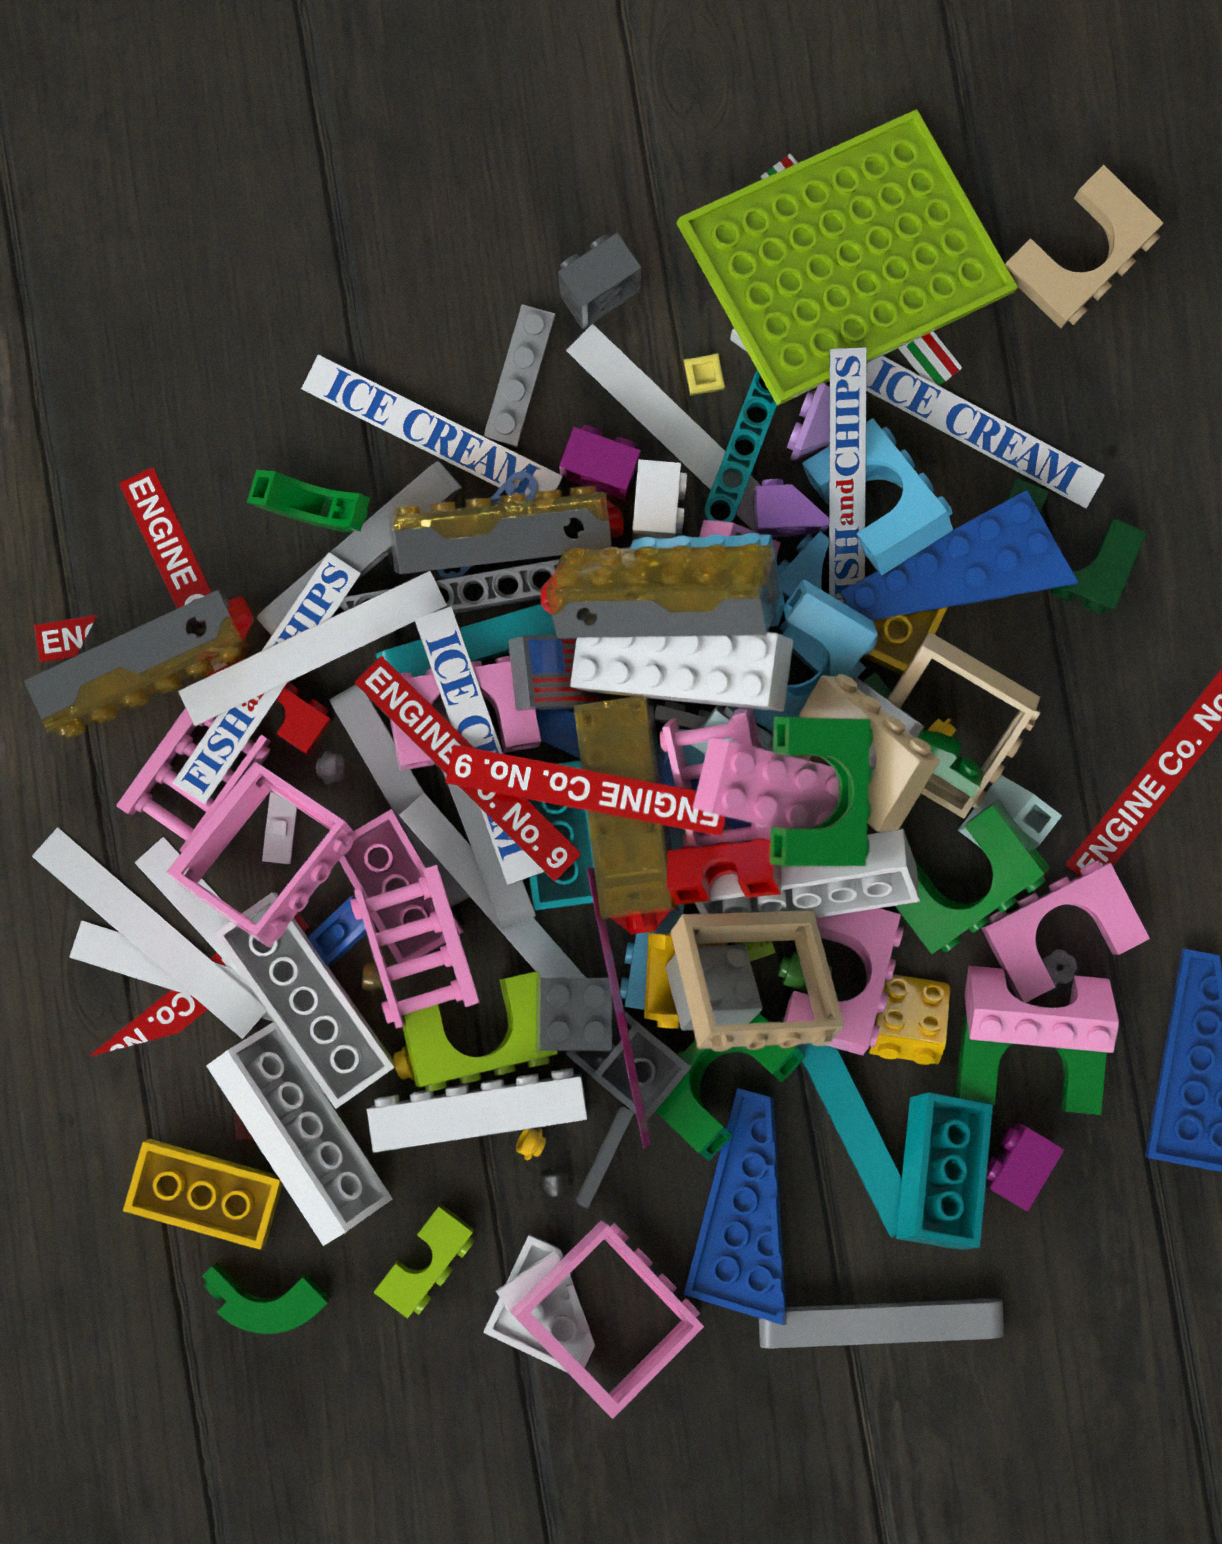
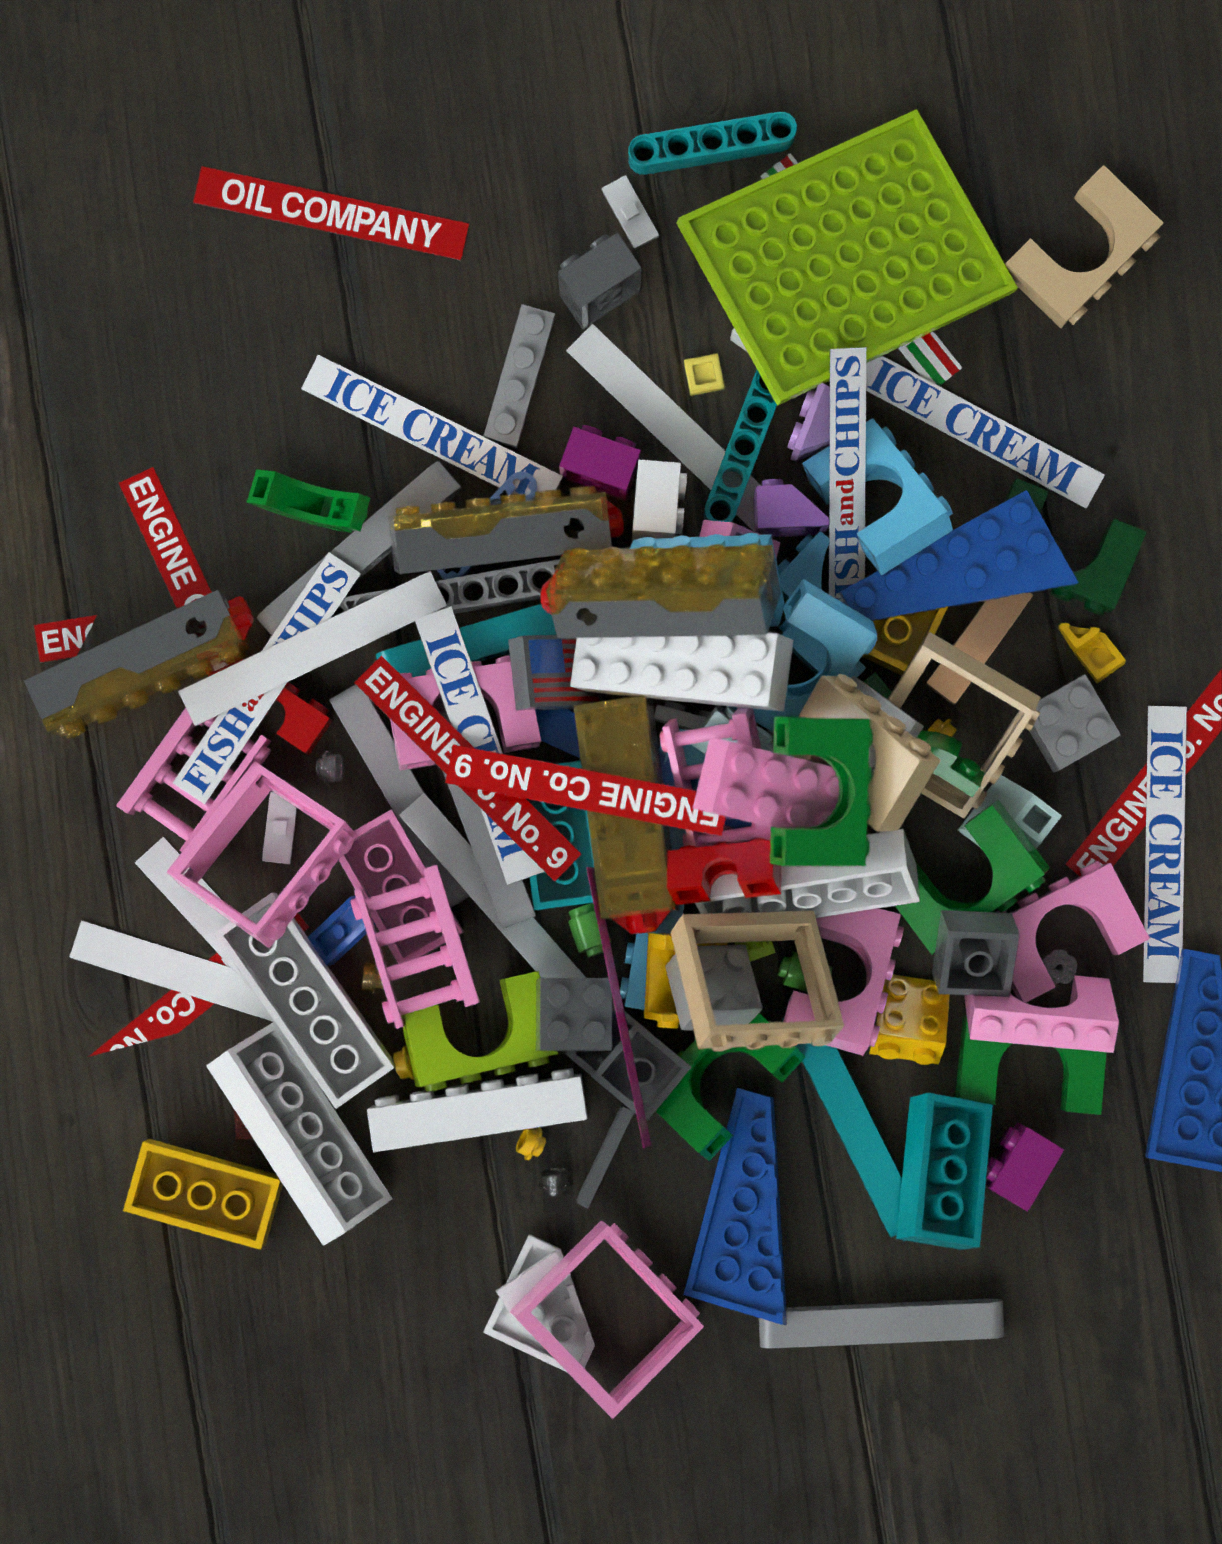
(149, 933): white sticker -> none
(265, 1314): green arch -> none
(331, 213): none -> red sticker
(408, 1288): lime arch -> none
(586, 930): none -> bright green brick
(630, 212): none -> white piece
(724, 131): none -> teal beam
(975, 953): none -> dark grey brick
(979, 641): none -> light nougat slope
(1072, 724): none -> light grey brick
(1093, 650): none -> yellow slope
(1164, 842): none -> white sticker

